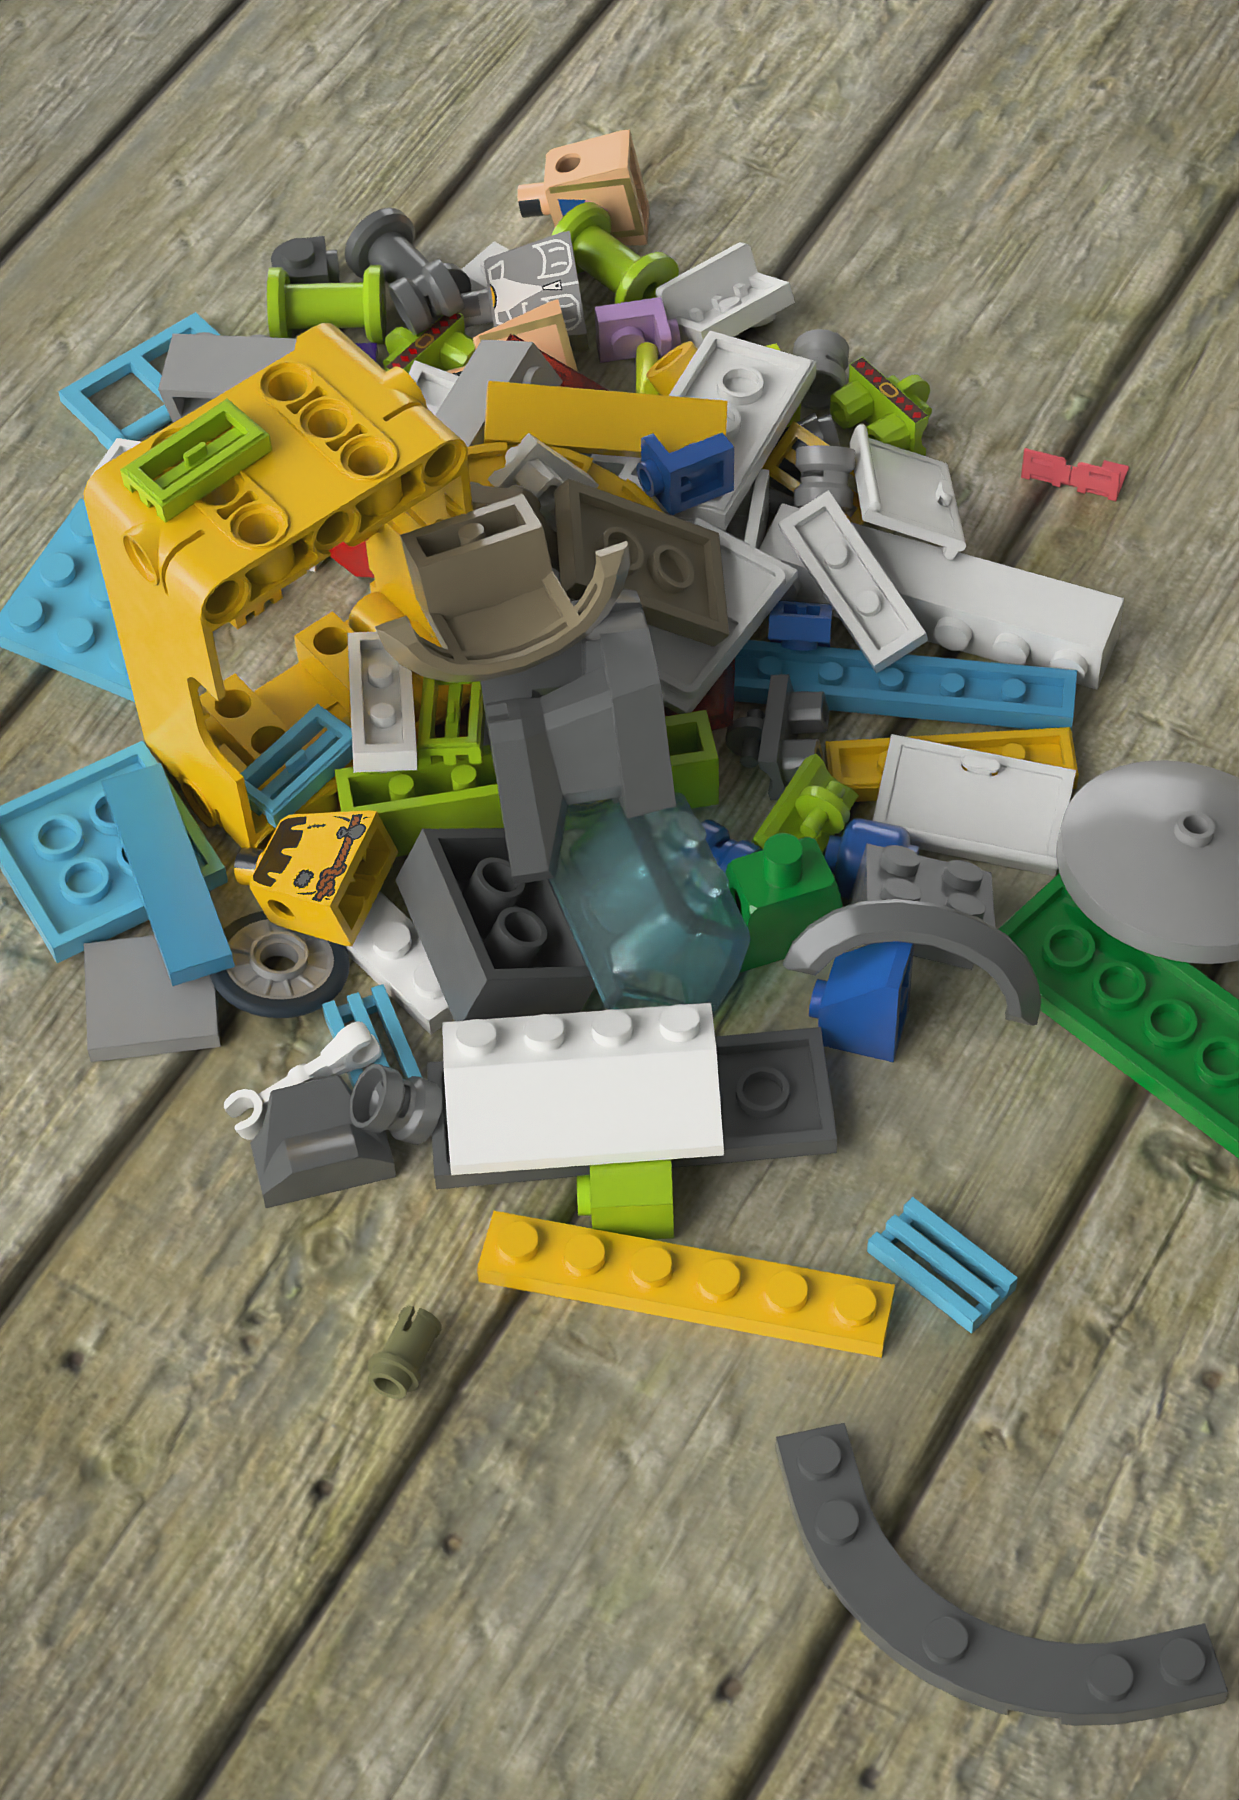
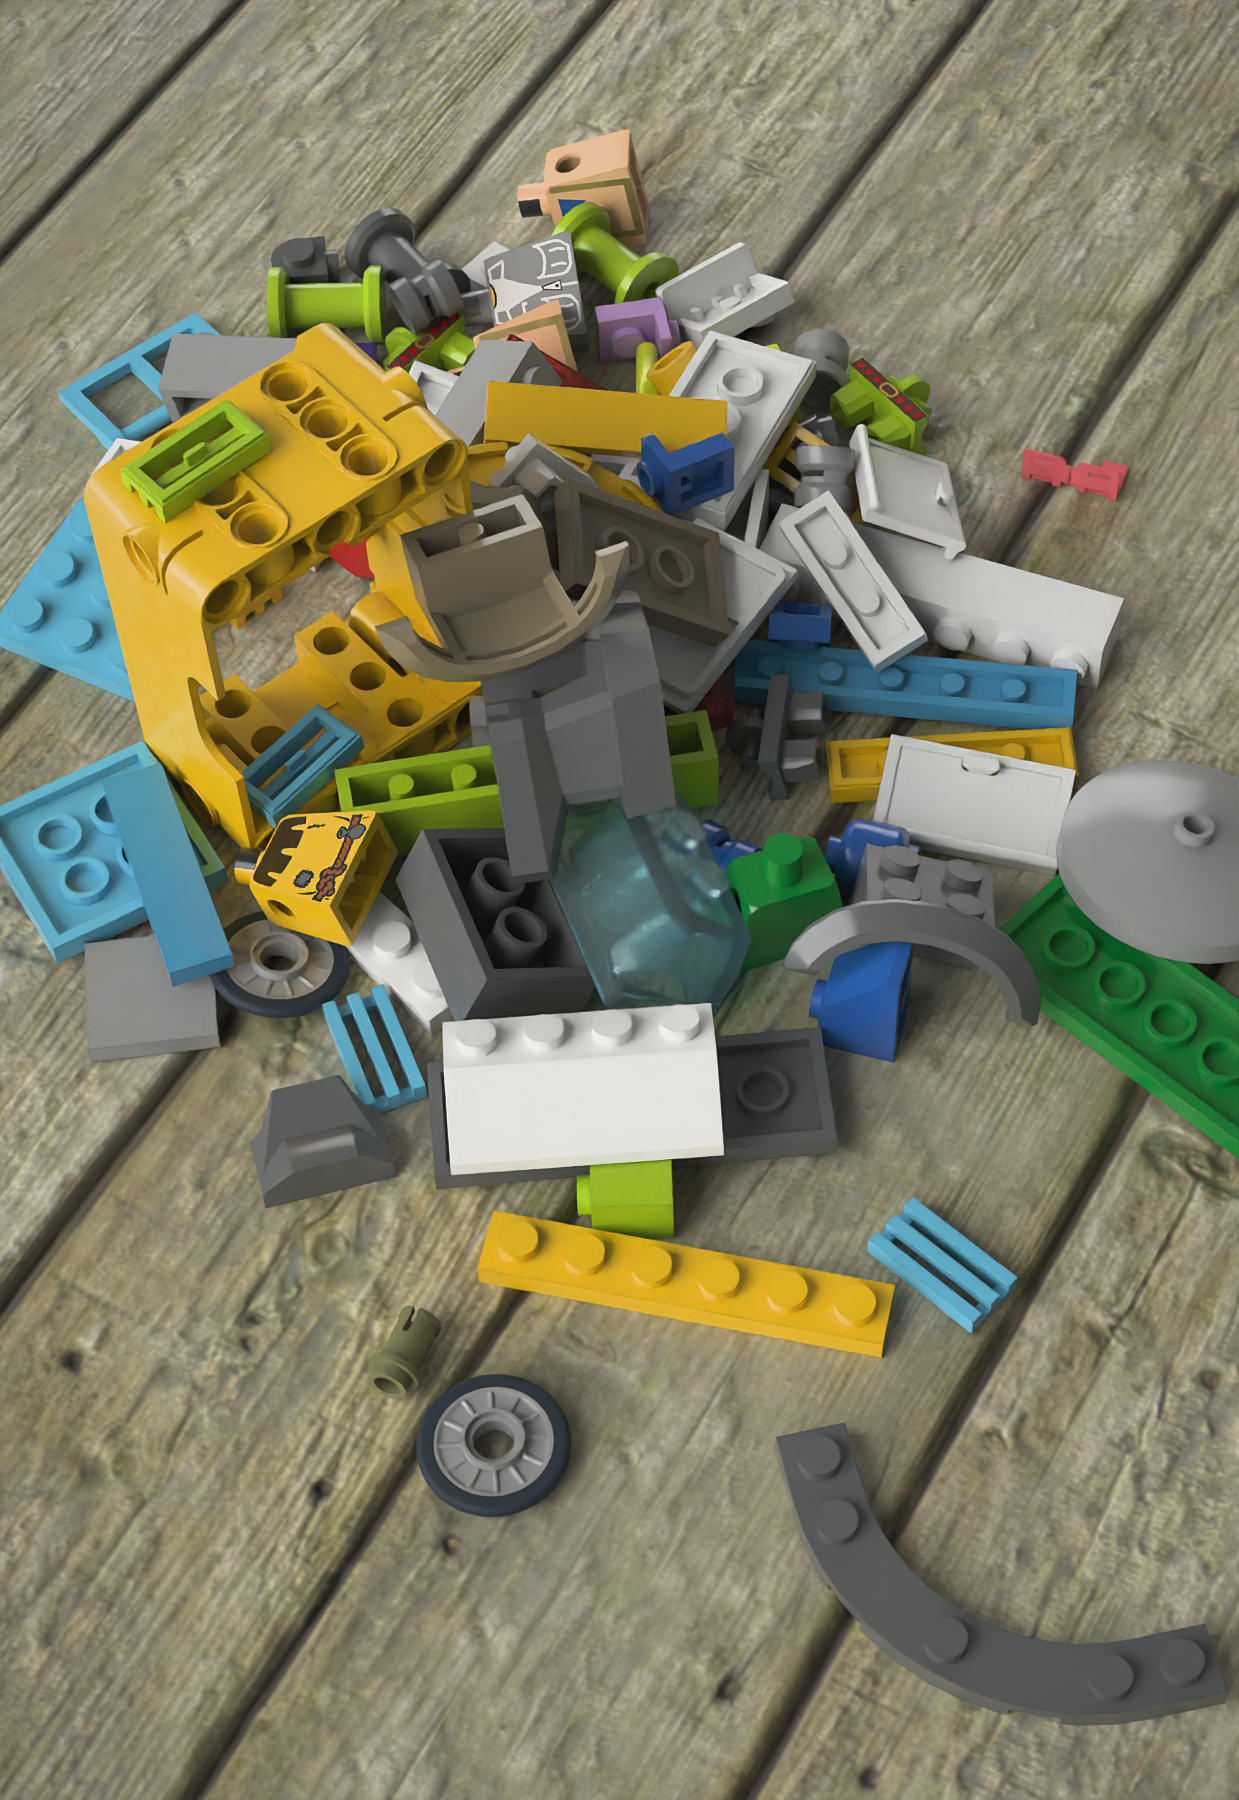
(348, 1051): white piece -> none
(380, 707): white plate -> none
(402, 1106): dark grey wheel -> none
(452, 744): lime tile -> none
(500, 1484): none -> wheel
(809, 806): lime hips -> none

